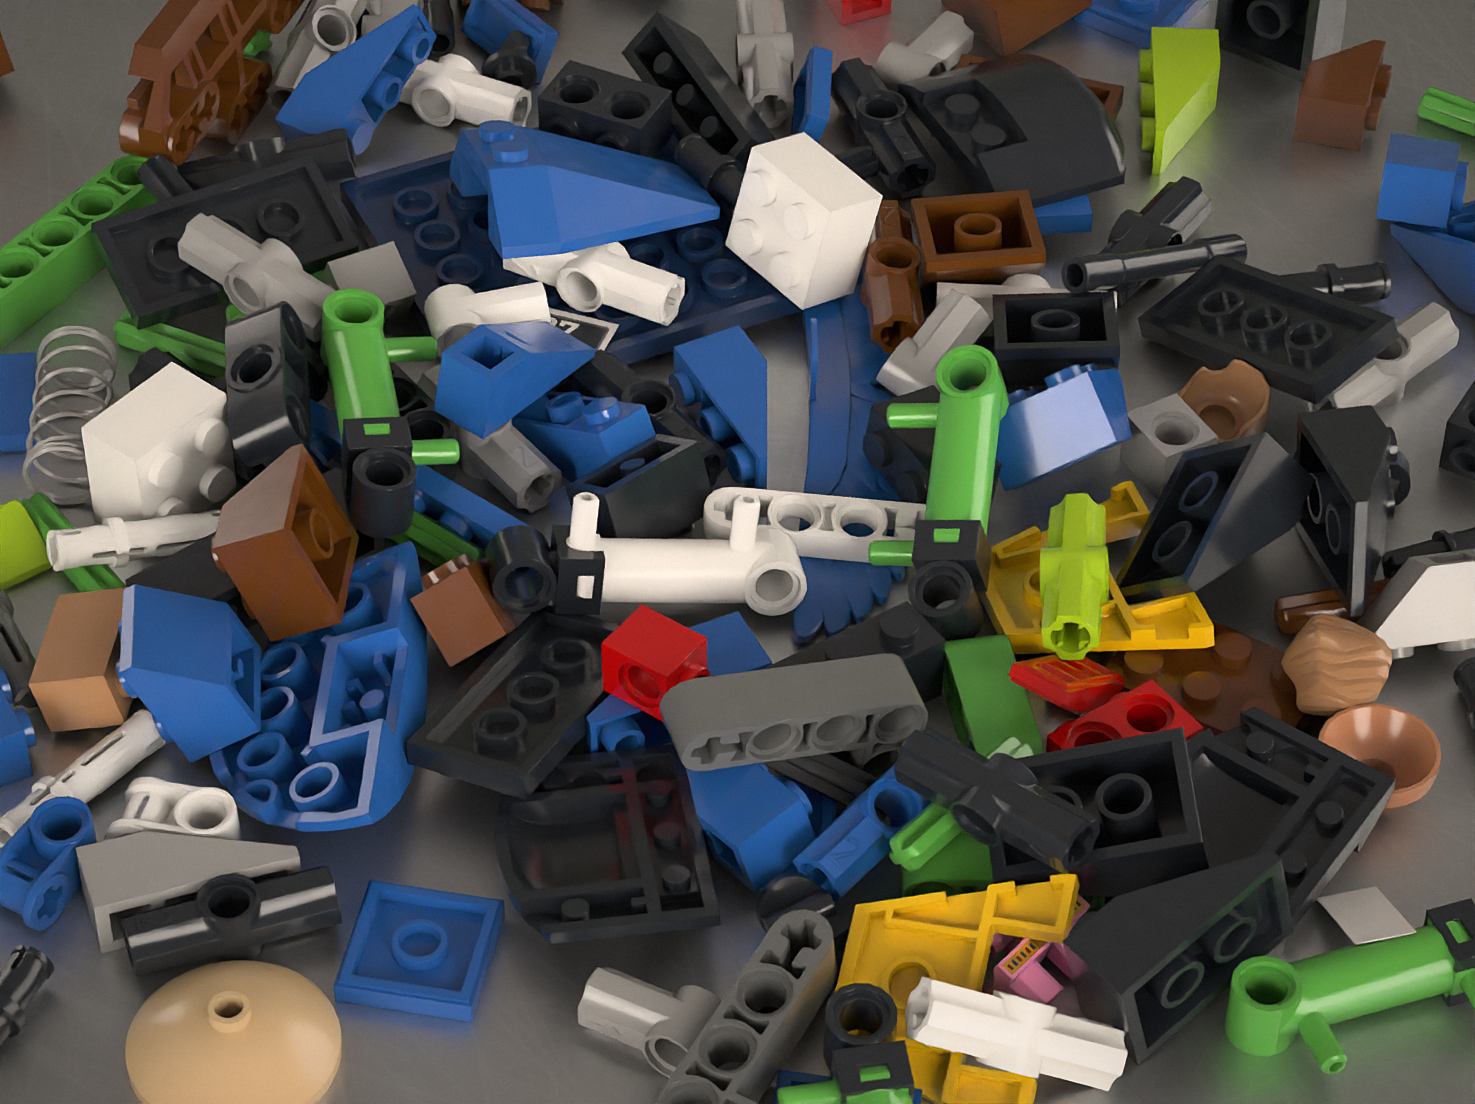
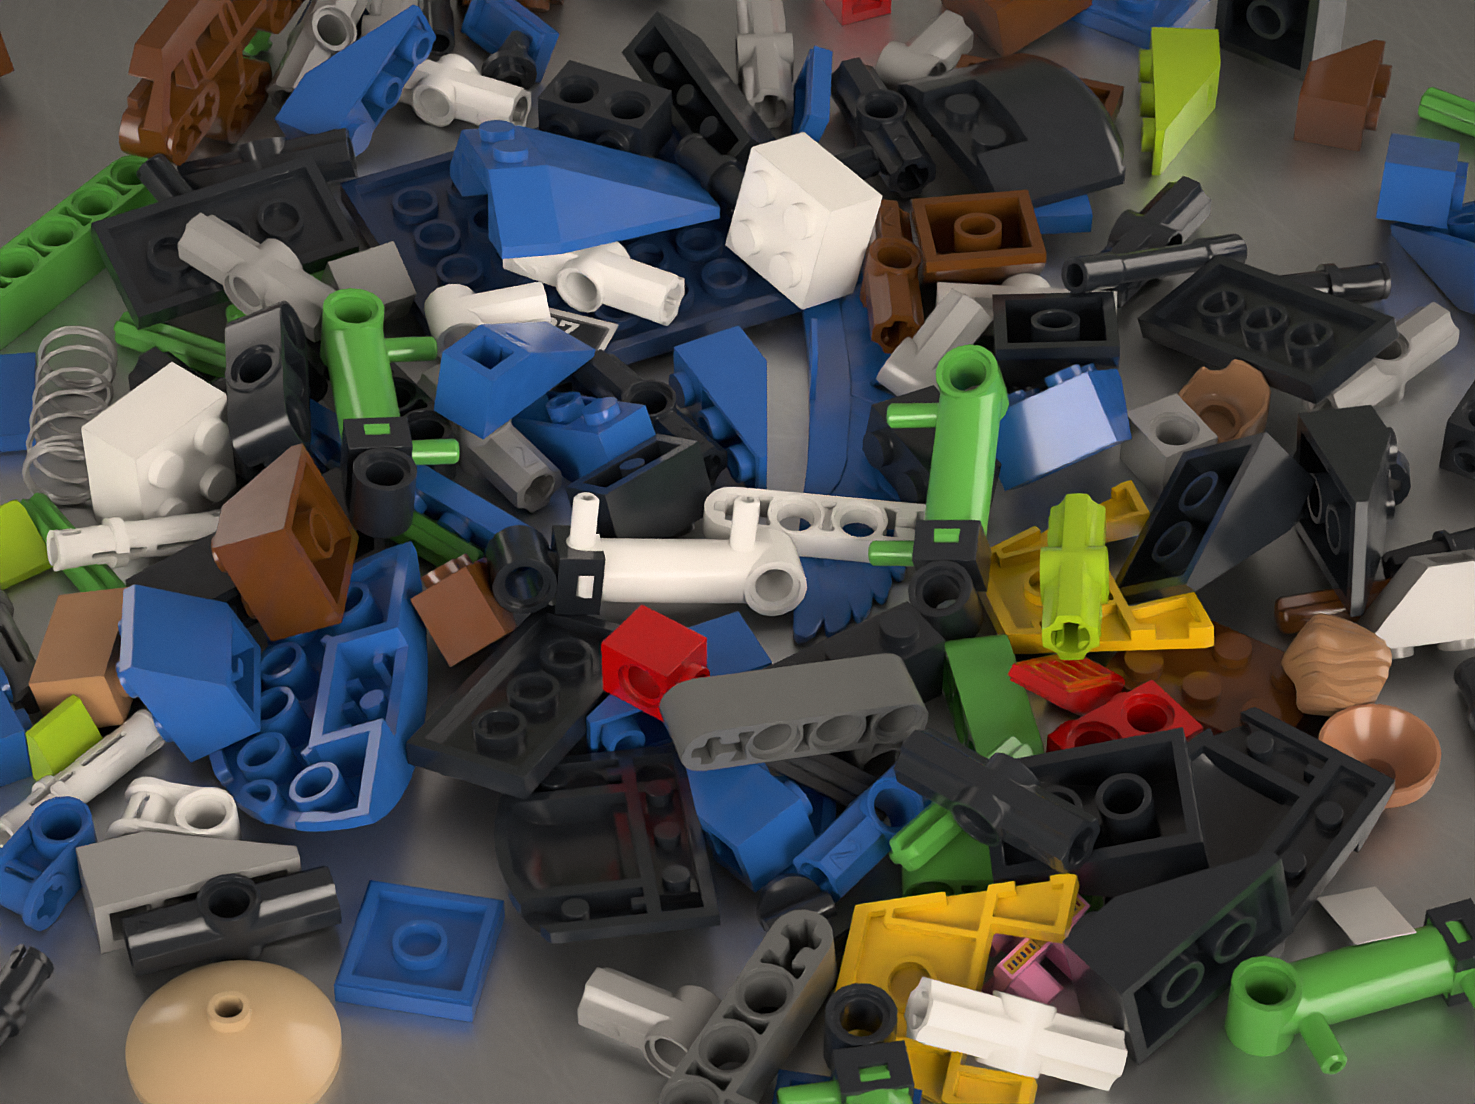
(61, 738): none -> lime slope

